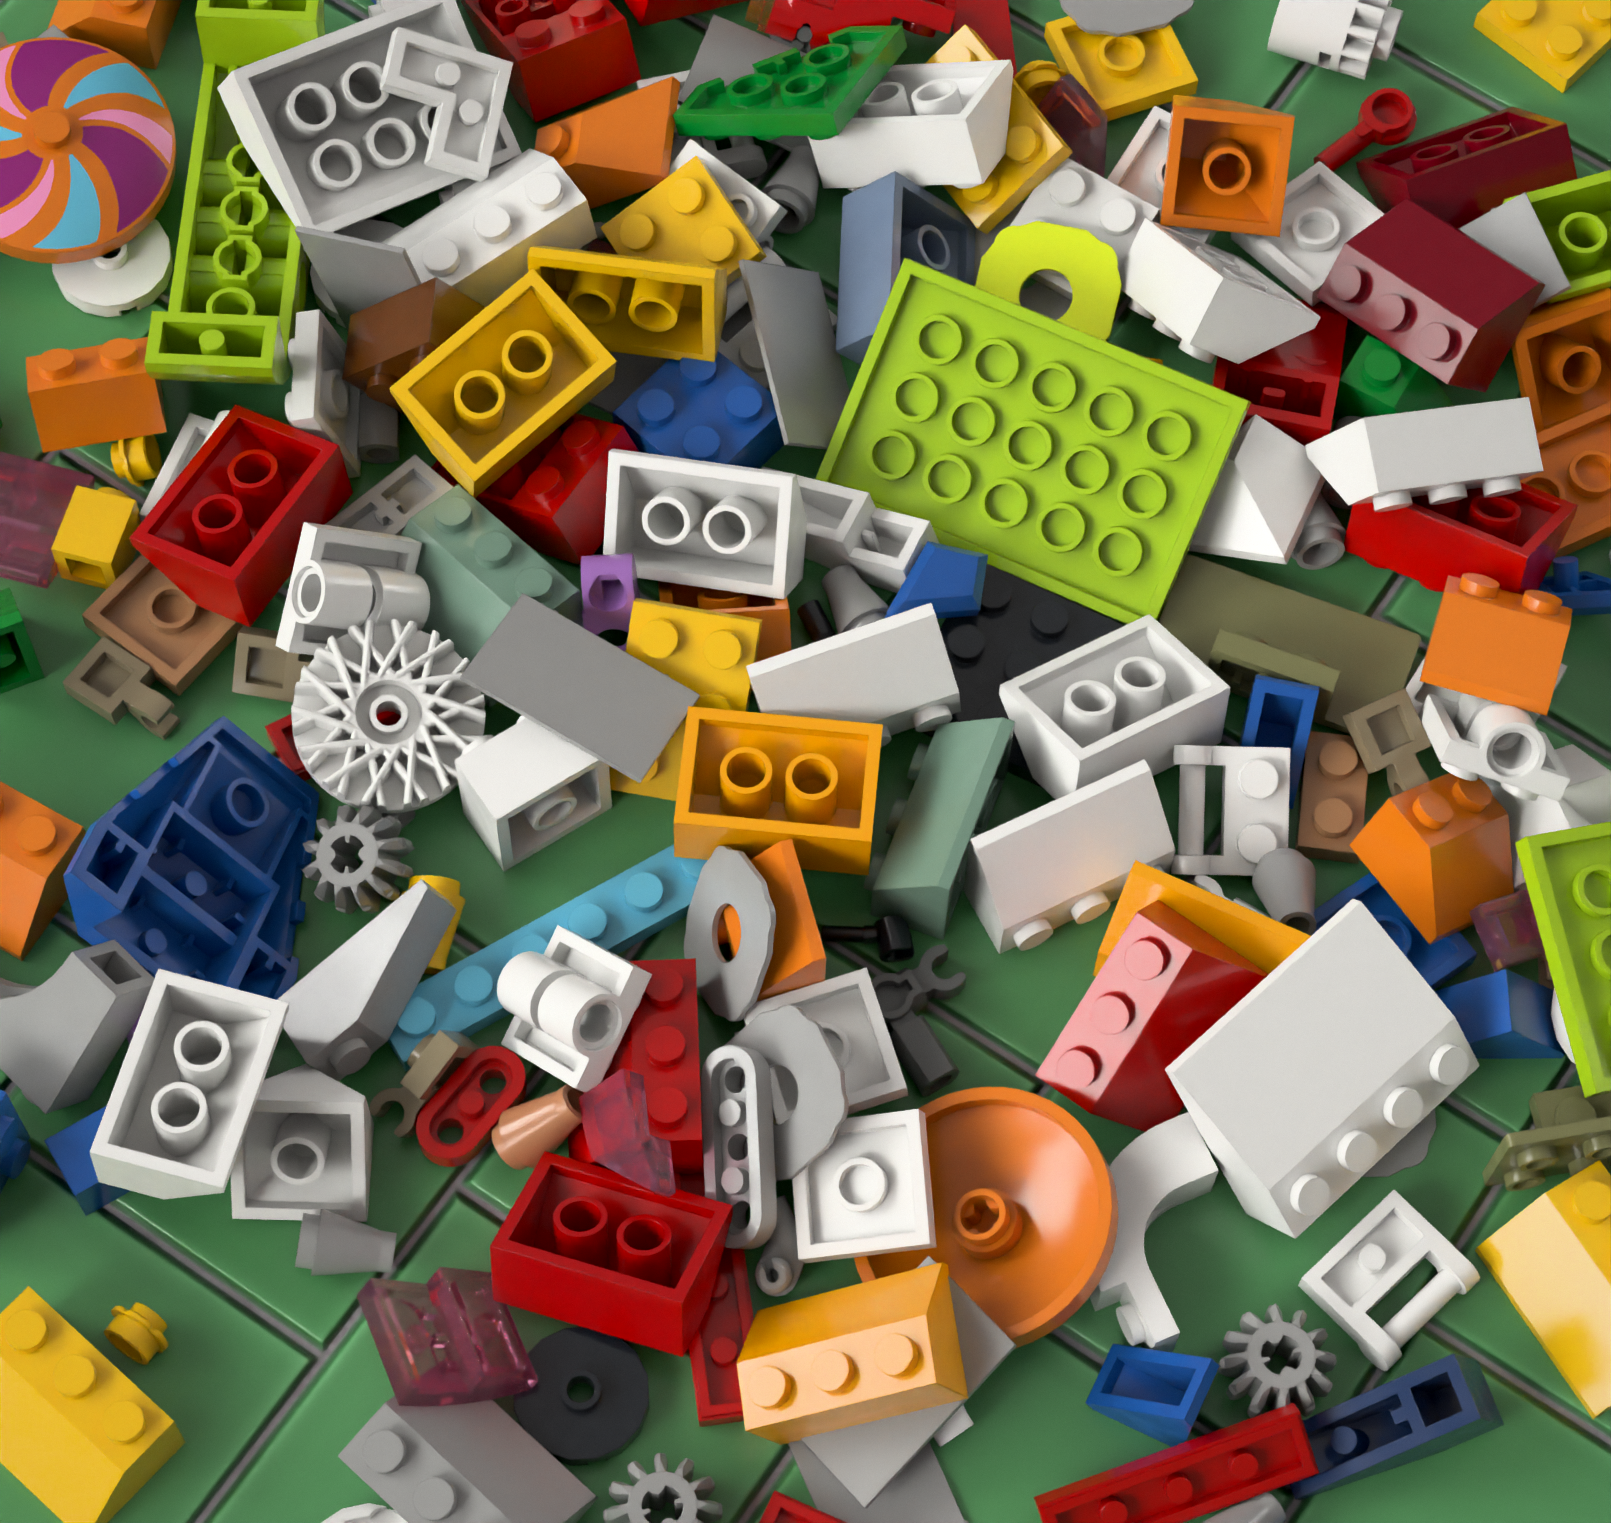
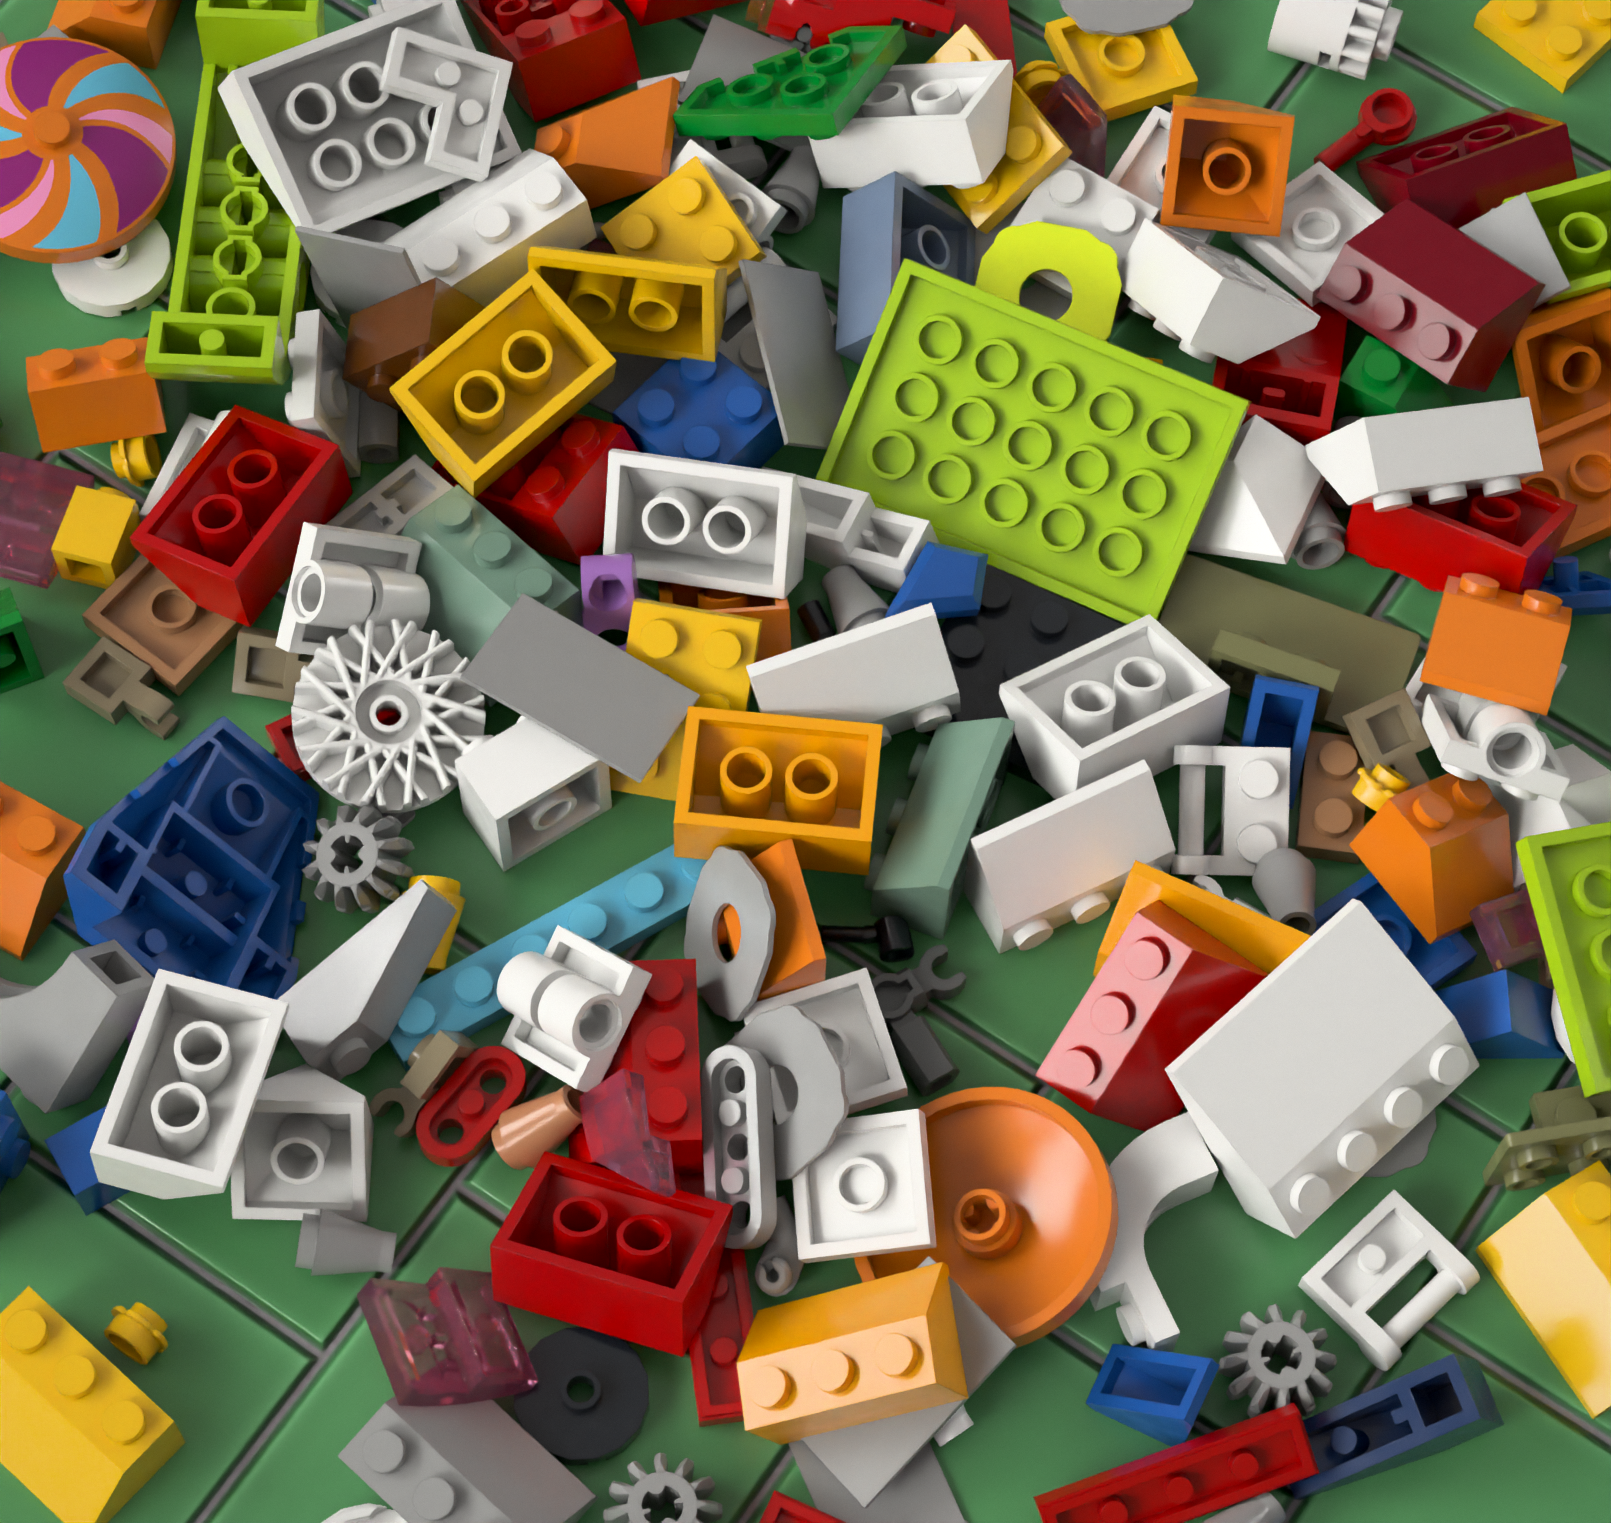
(1379, 785): none -> yellow plate

